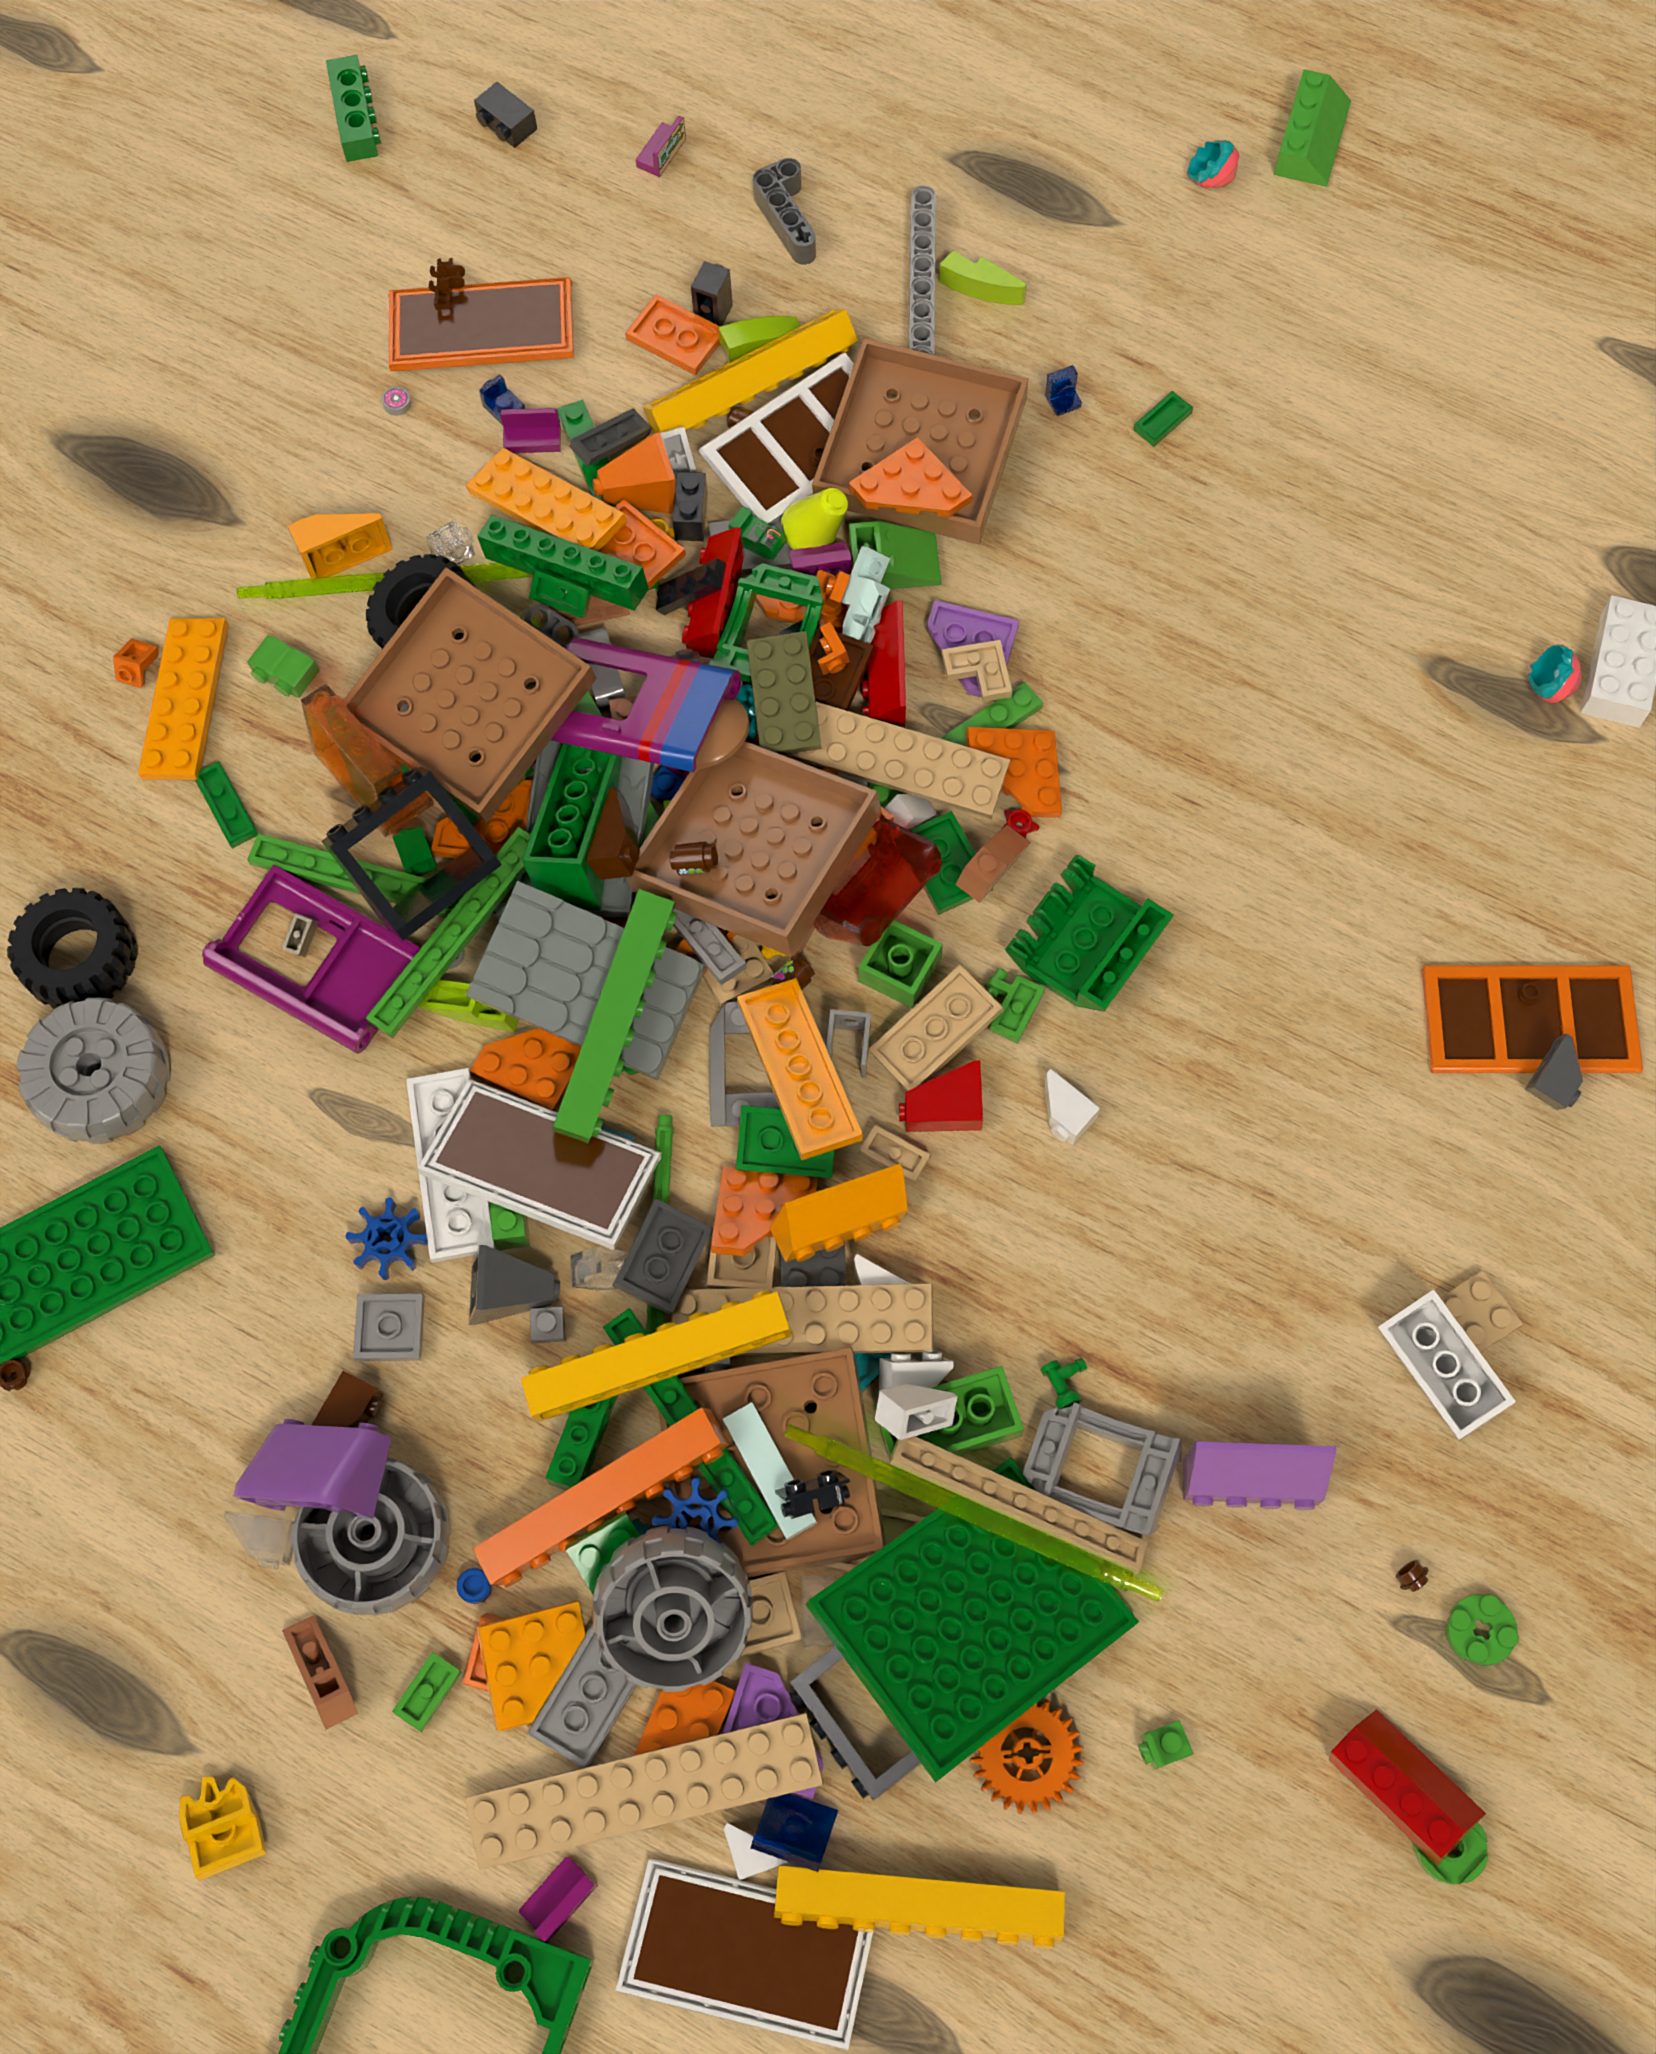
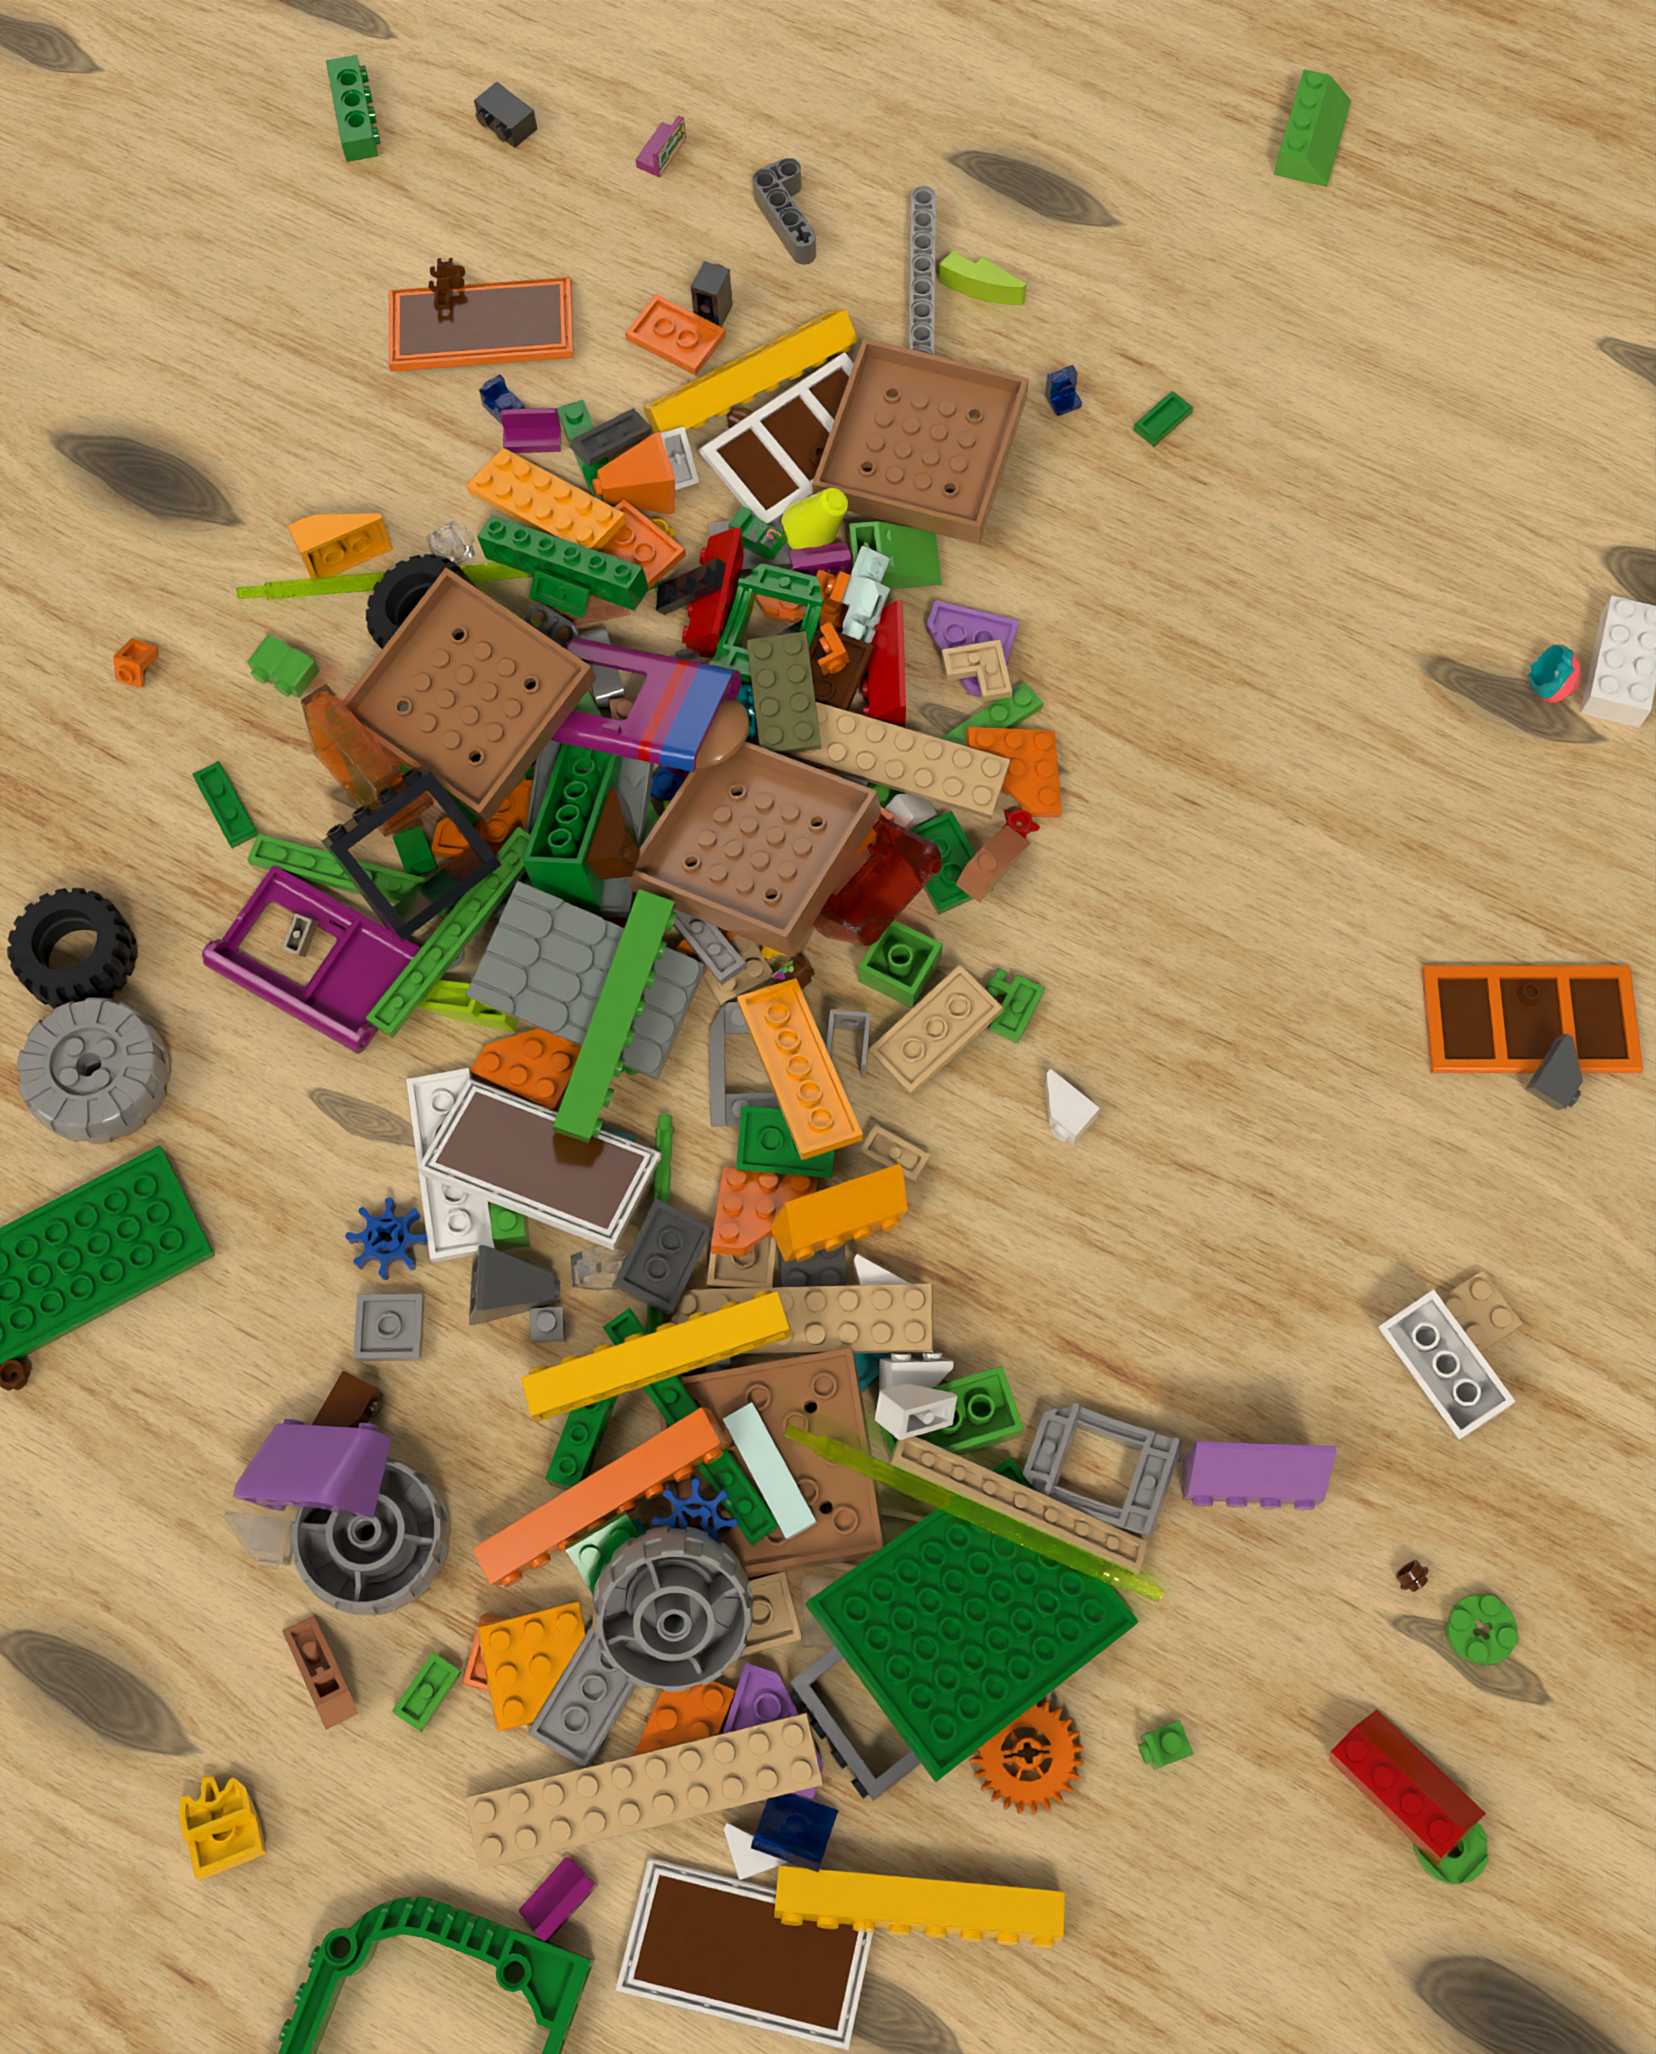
(183, 699): light orange plate -> none
(396, 401): tile -> none
(473, 1586): blue tile -> none
(690, 506): black brick -> none
(694, 858): reddish brown brick -> none
(753, 333): lime slope -> none
(800, 1493): black hinge -> none
(911, 483): orange plate -> none
(946, 1102): red slope -> none
(1057, 1376): green piece -> none
(1086, 938): green slope -> none
(1214, 164): teal hair -> none

